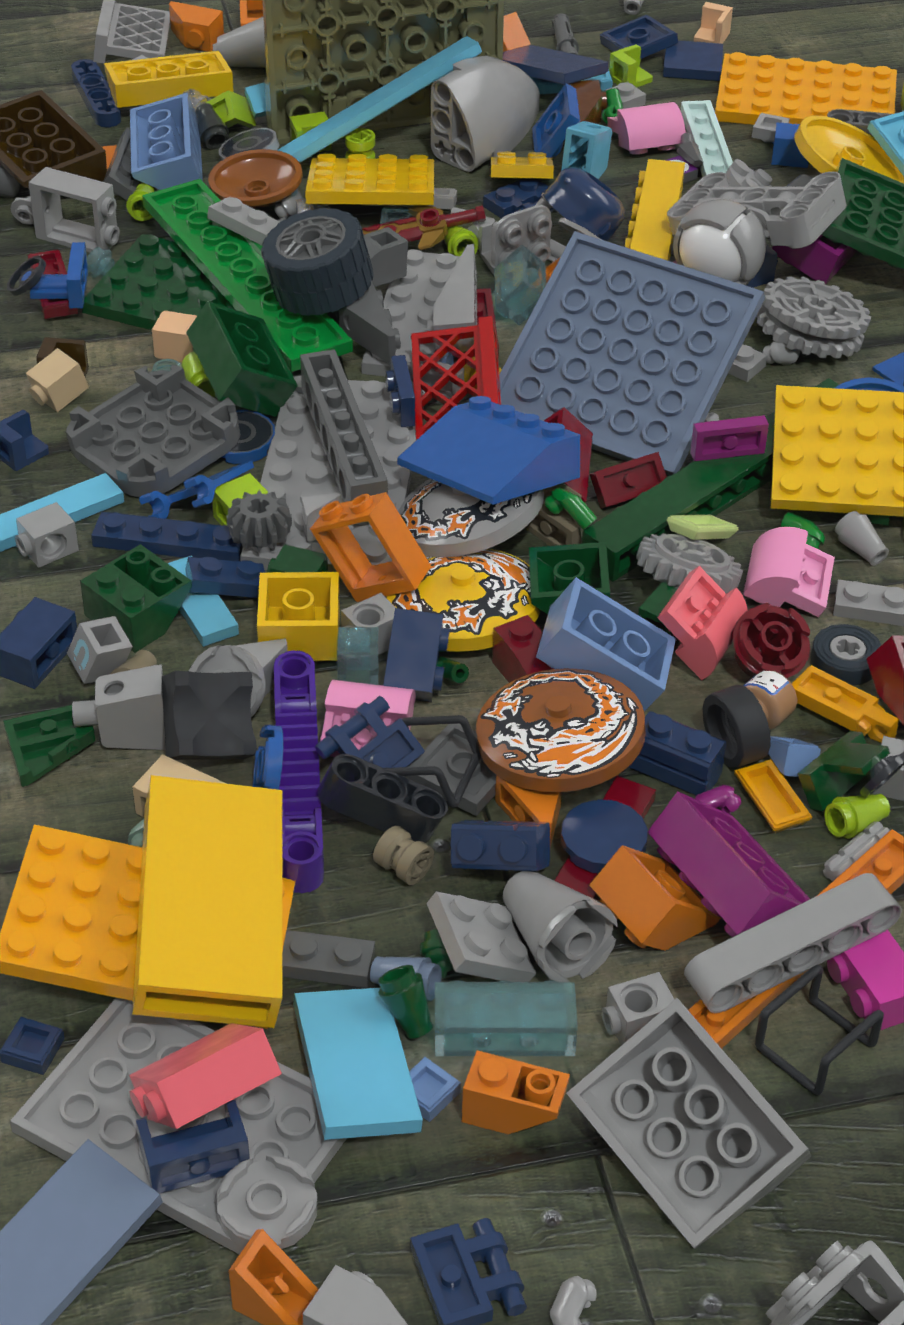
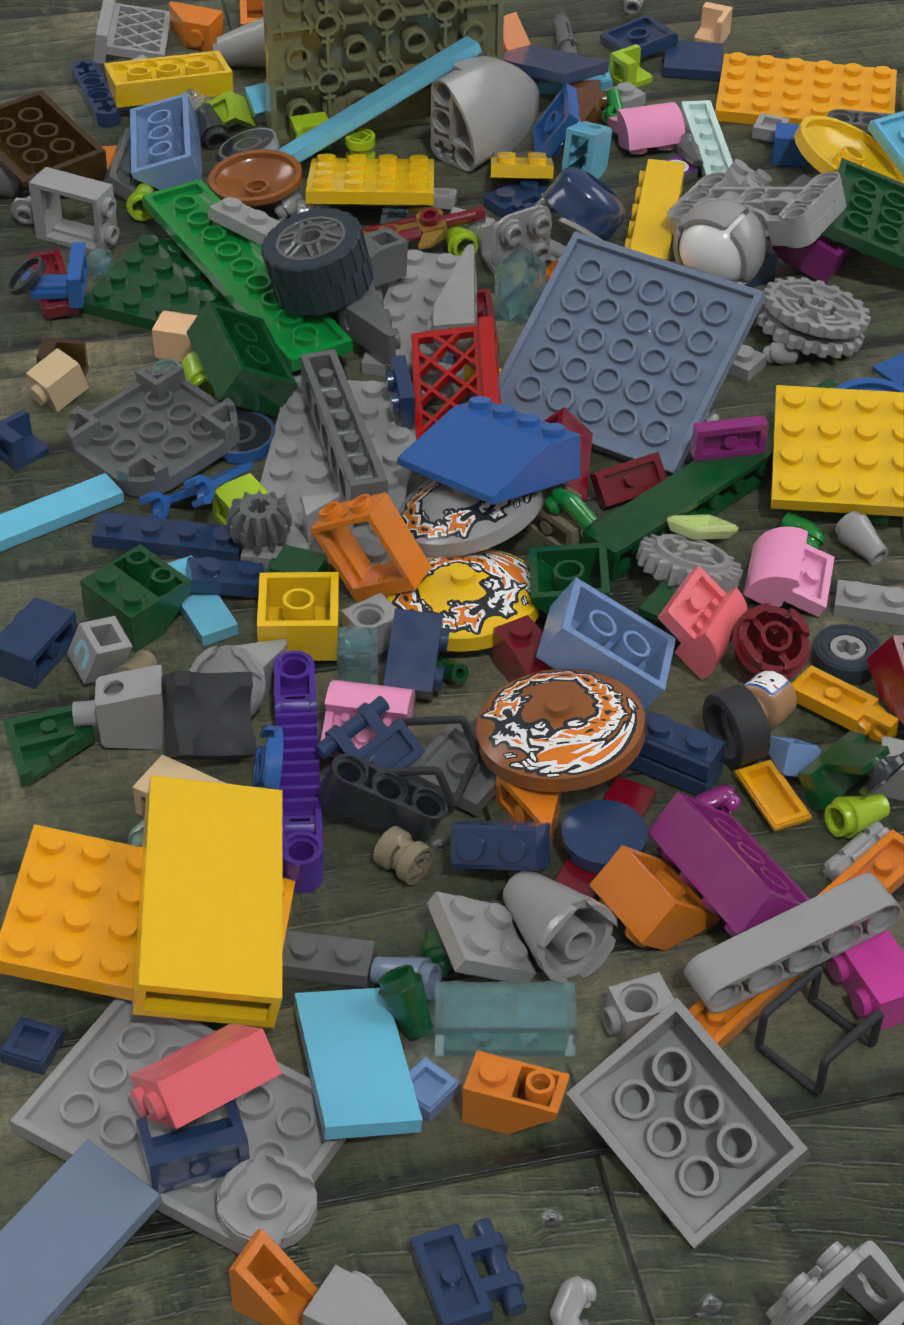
(46, 535): light grey brick -> none

